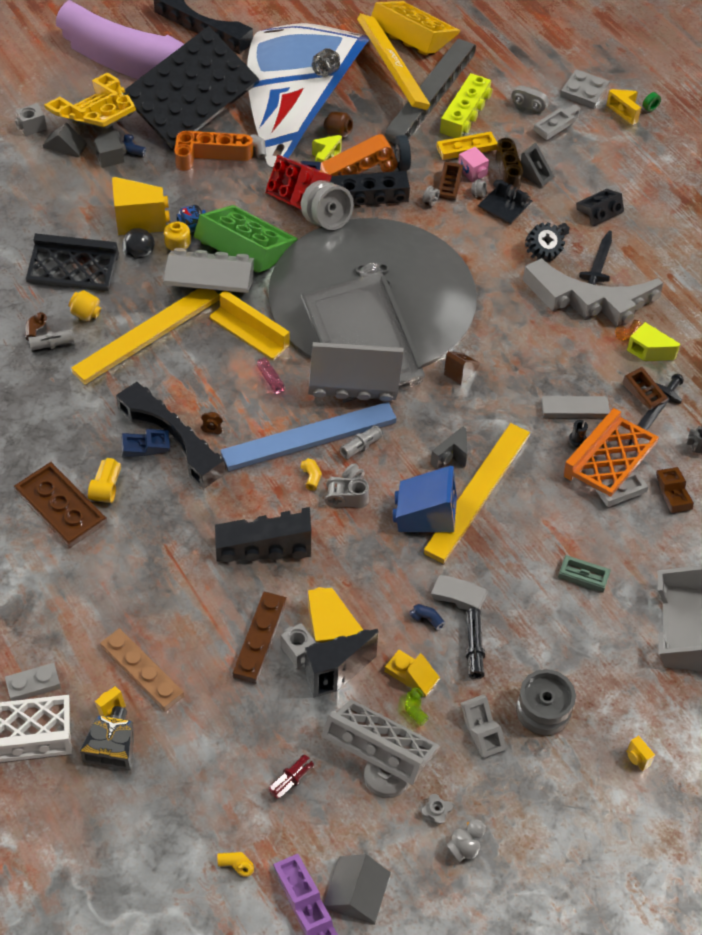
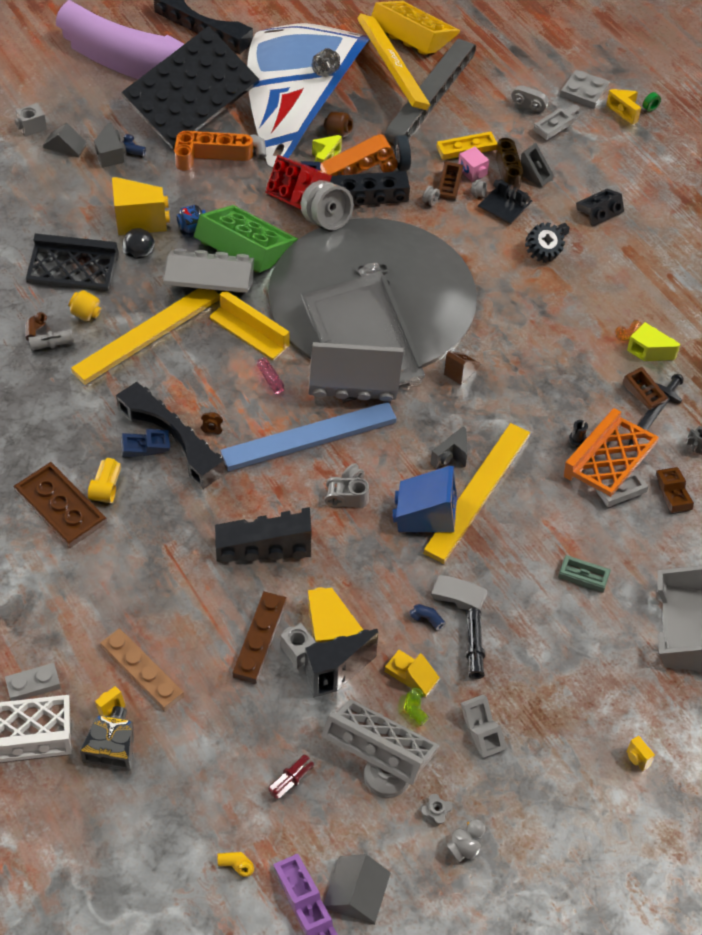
(100, 109): yellow wedge -> none
(177, 235): yellow head -> none
(314, 472): yellow arm -> none
(361, 442): light grey pin -> none
(466, 106): neon yellow brick -> none
(545, 702): dark grey wheel -> none
(575, 406): light grey tile -> none
(588, 299): light grey arch -> none
(595, 274): black sword -> none

